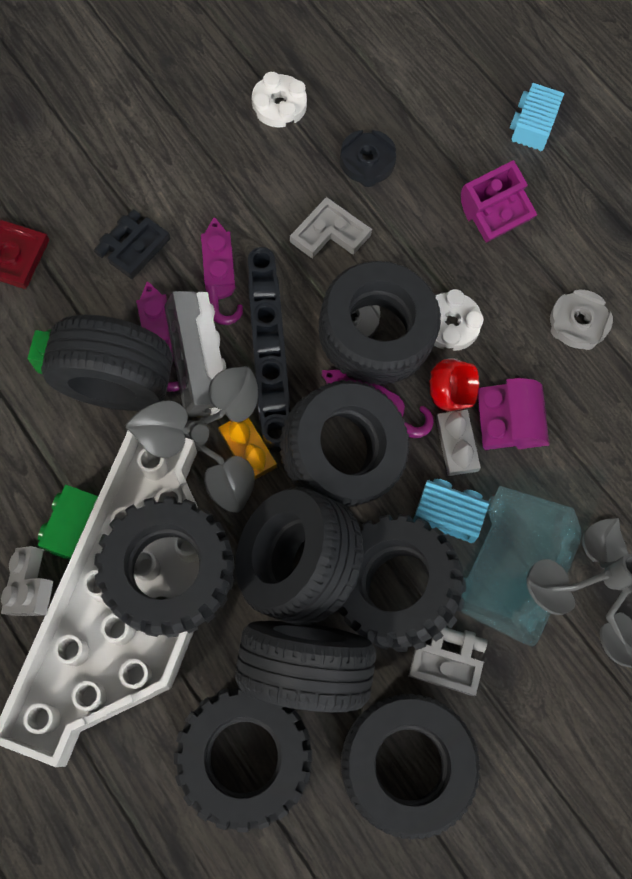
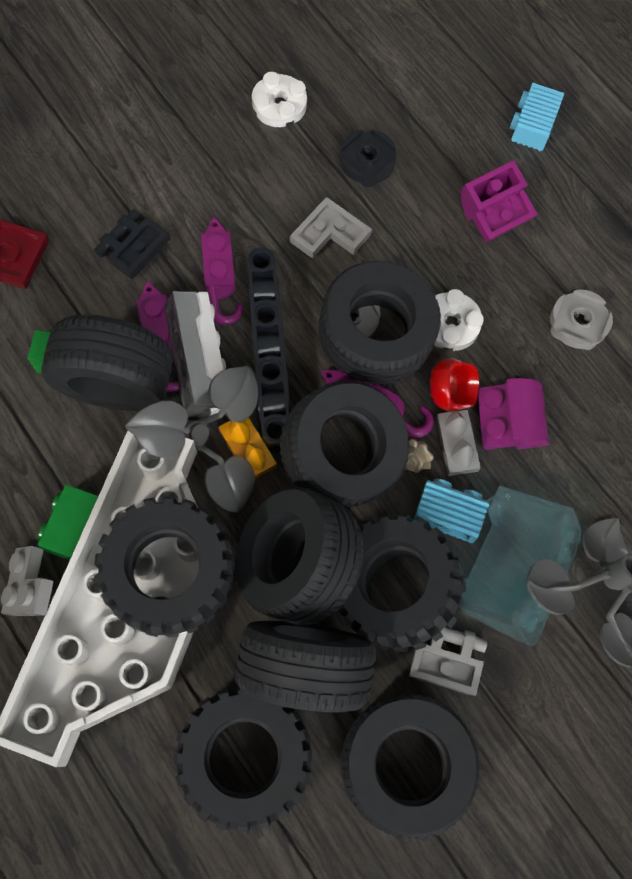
(418, 457): none -> dark tan plant

